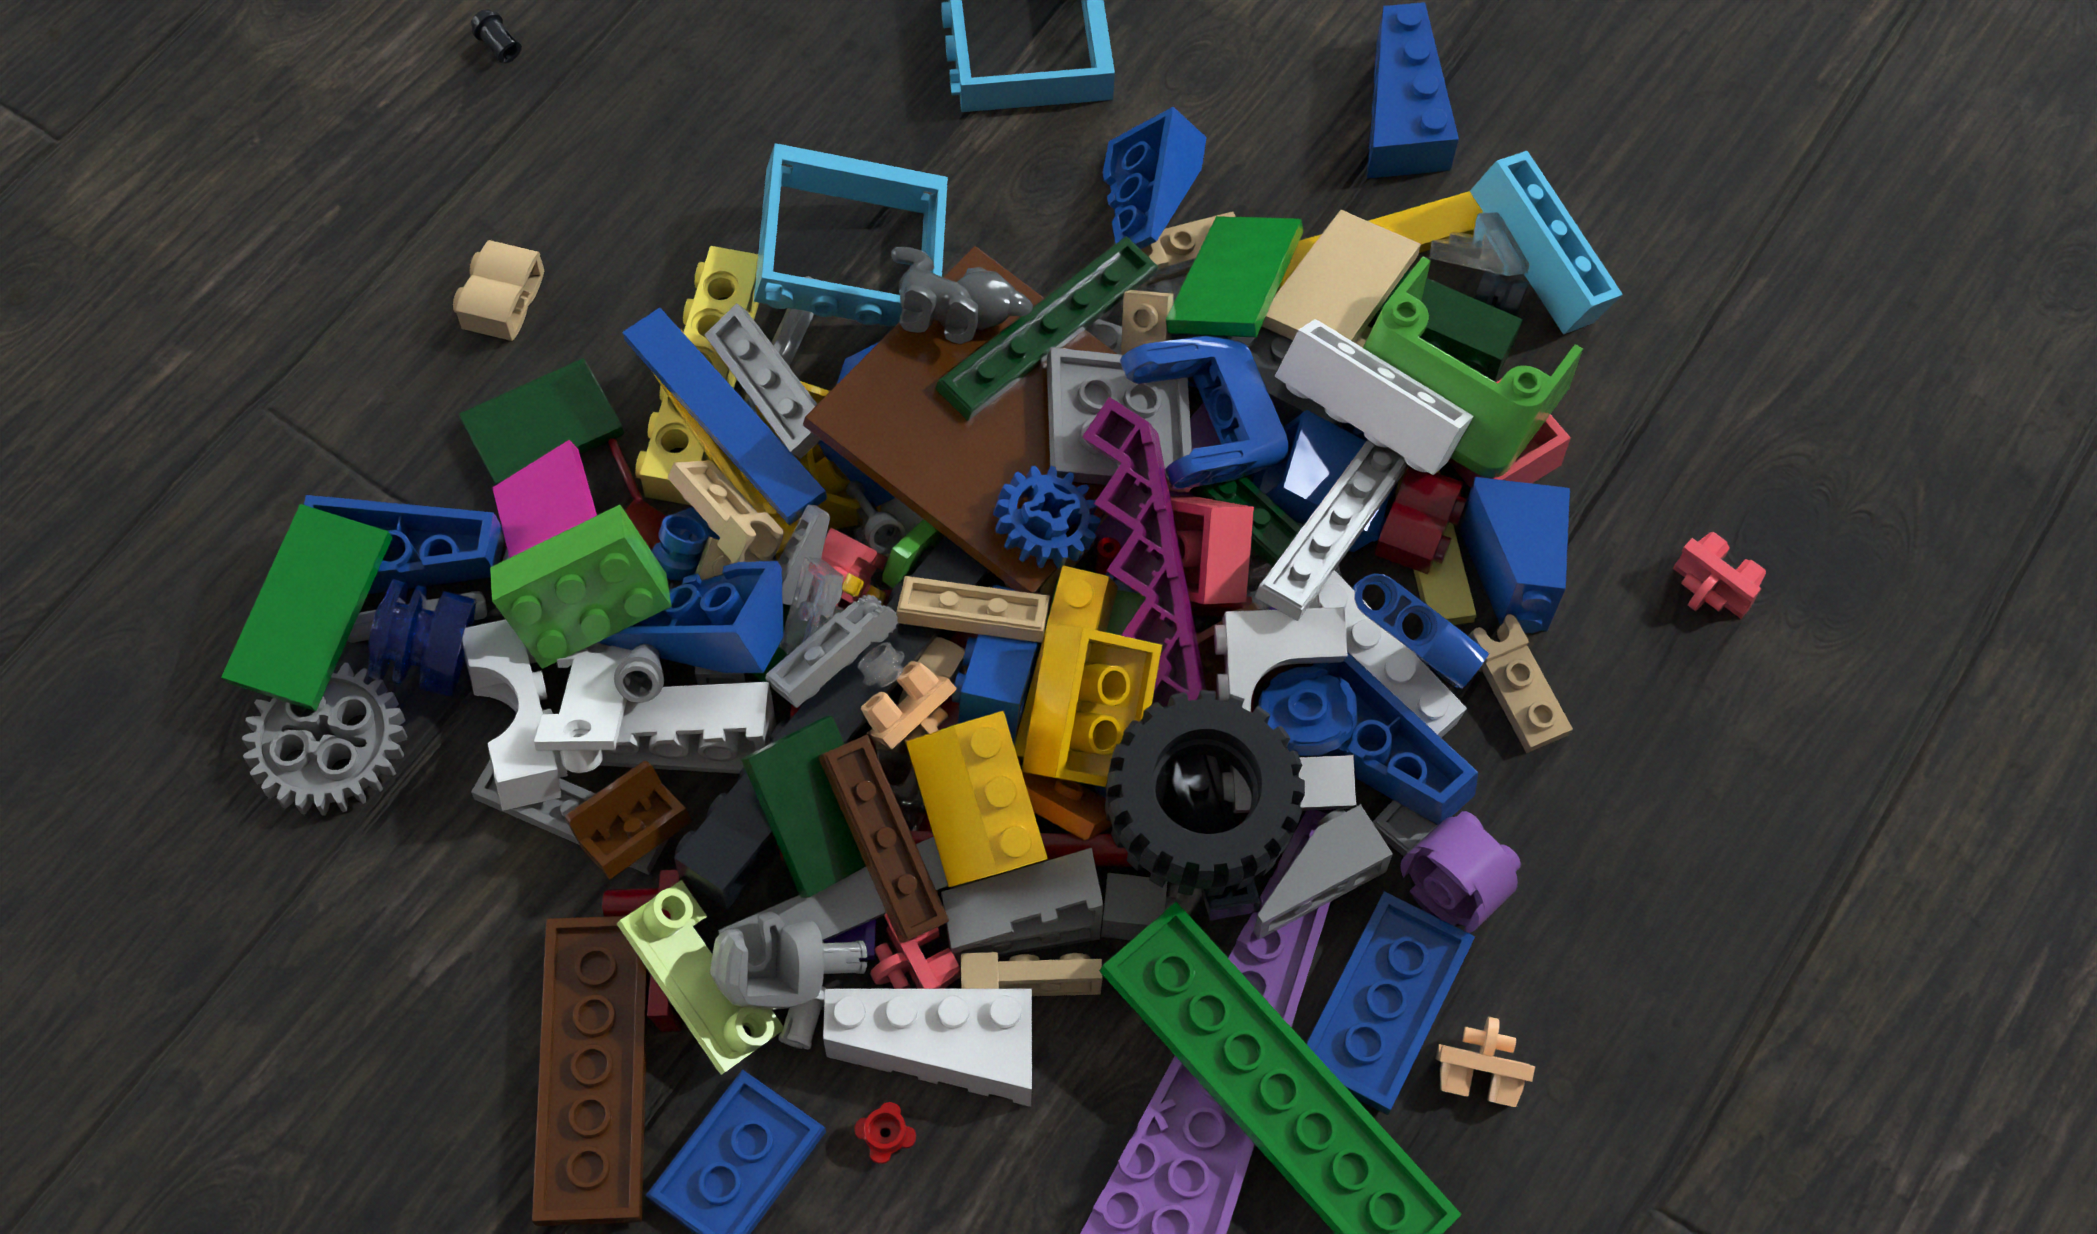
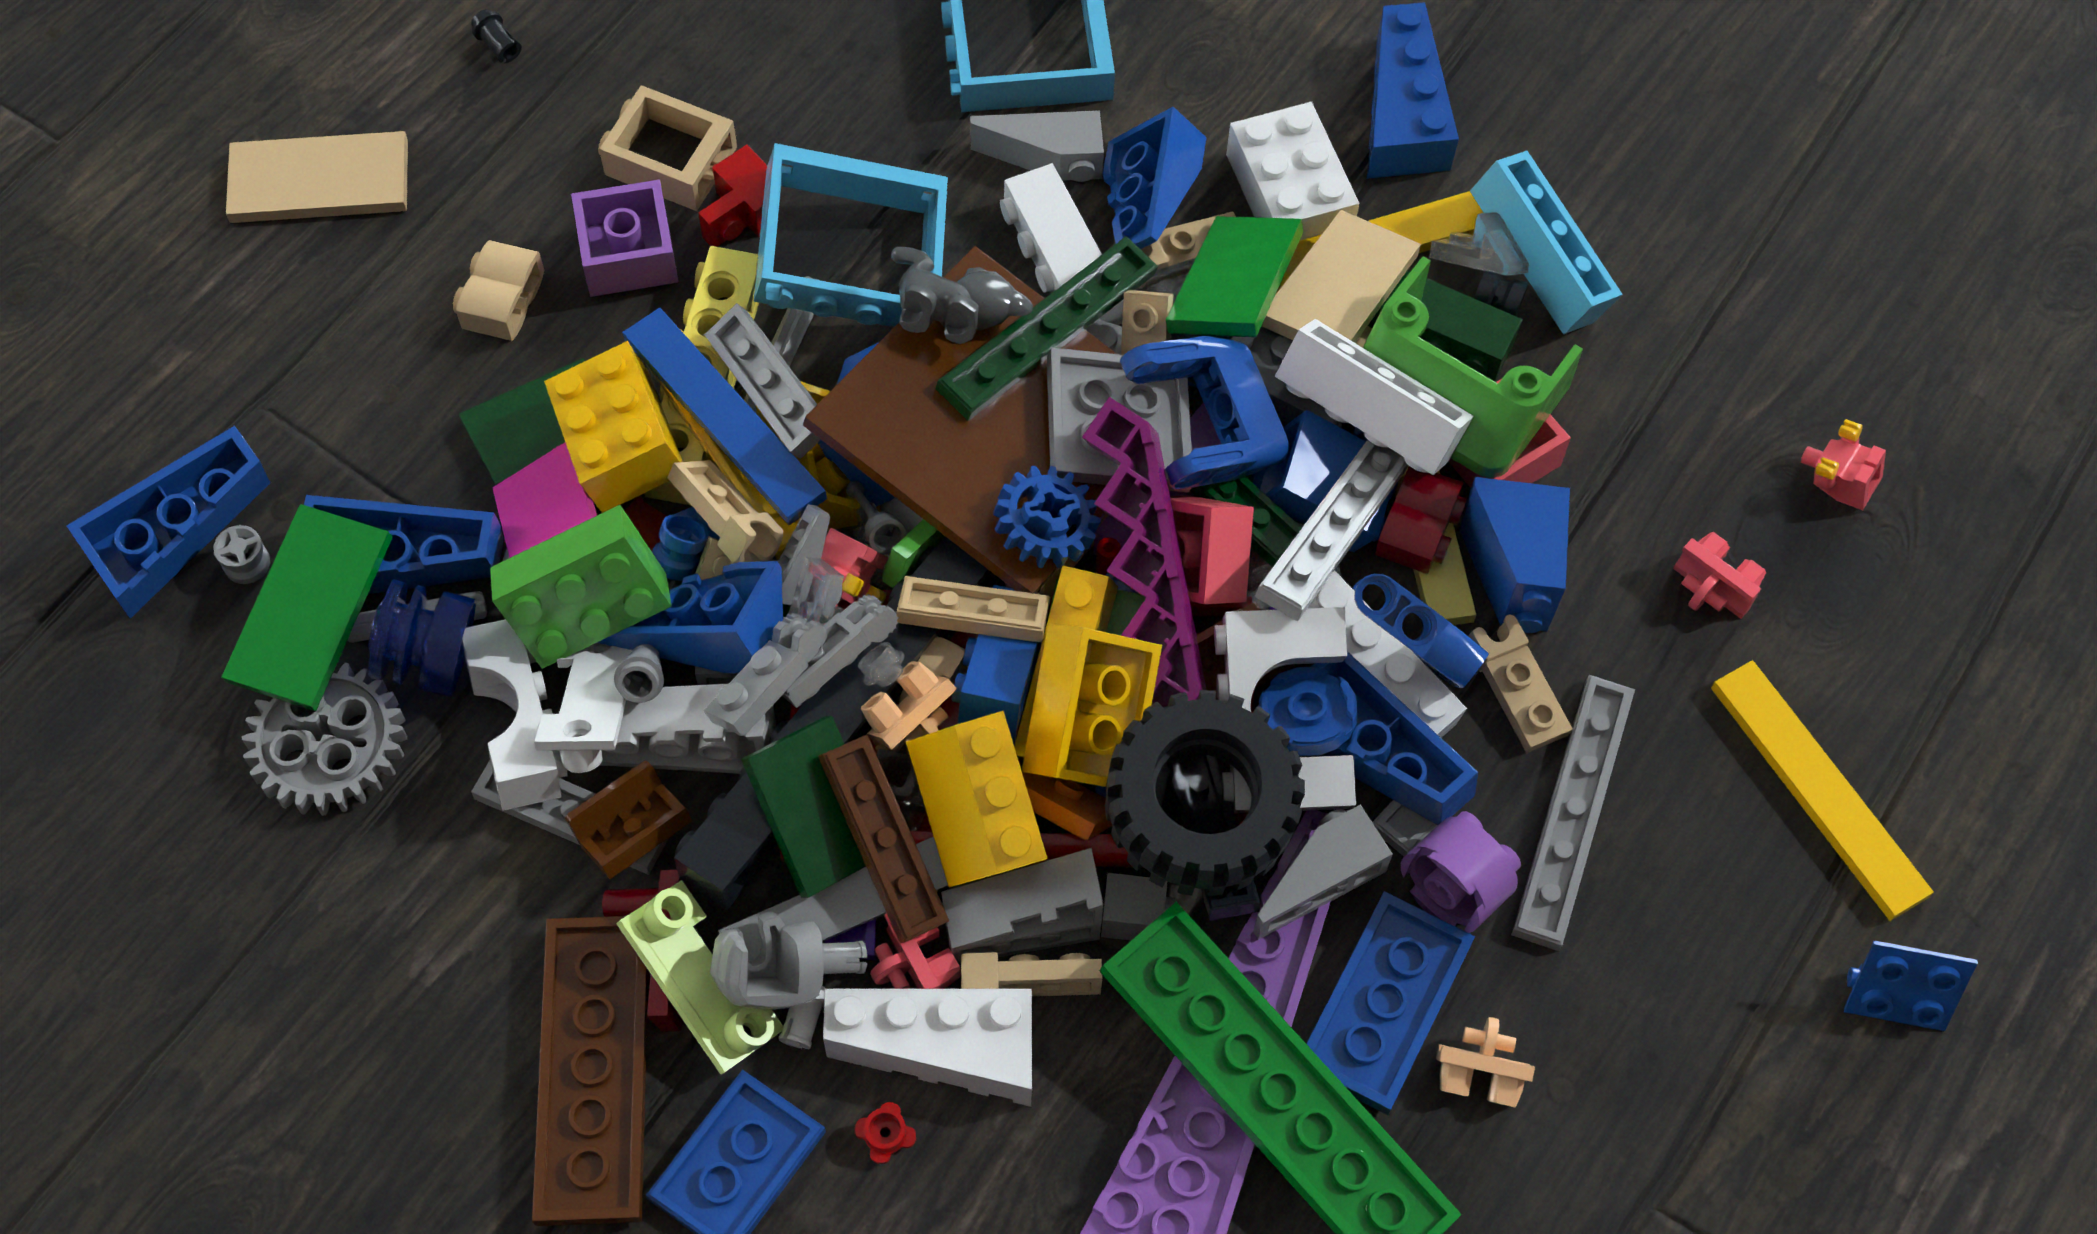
(169, 517): none -> blue wedge
(231, 550): none -> light grey wheel
(317, 177): none -> tan tile
(613, 426): none -> yellow brick
(624, 238): none -> medium lavender brick
(682, 187): none -> tan window
(741, 191): none -> red brick
(767, 674): none -> light grey hinge
(1038, 139): none -> light grey slope
(1051, 230): none -> white brick
(1290, 168): none -> white brick
(1573, 813): none -> light grey tile
(1822, 791): none -> yellow tile
(1846, 467): none -> coral piece
(1908, 985): none -> blue hinge

